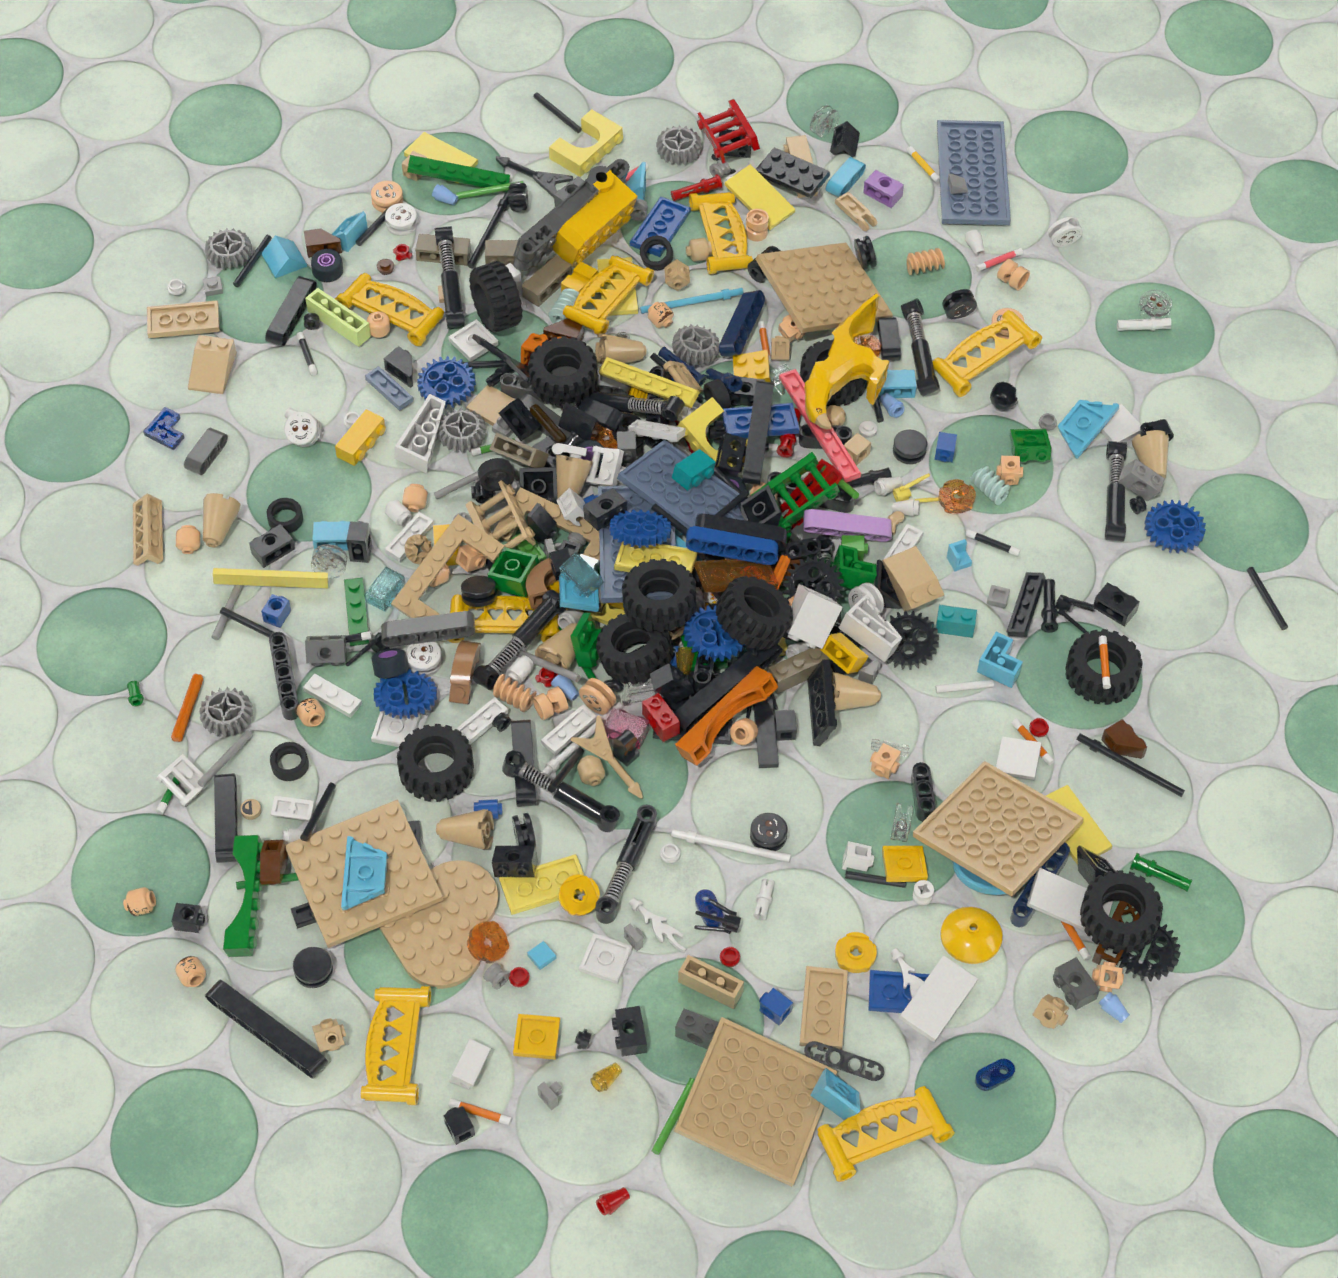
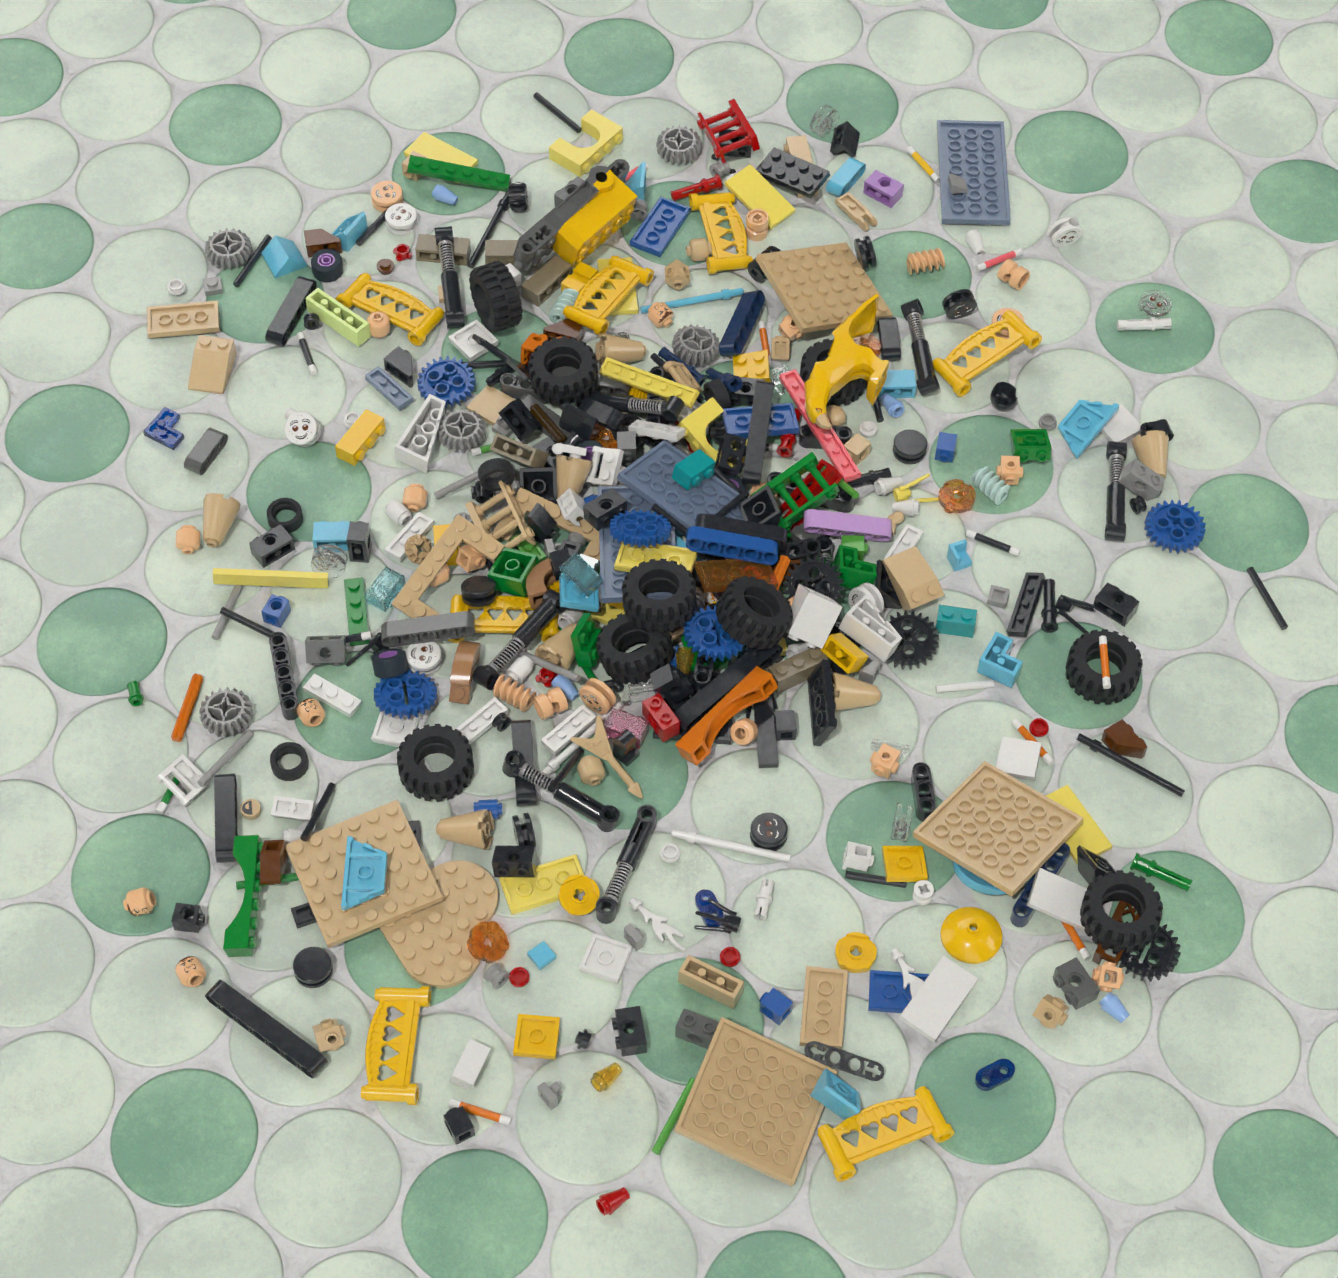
(150, 529): tan fence -> none
(482, 191): bright green bar -> none
(544, 179): piece -> none
(656, 240): black tyre -> none

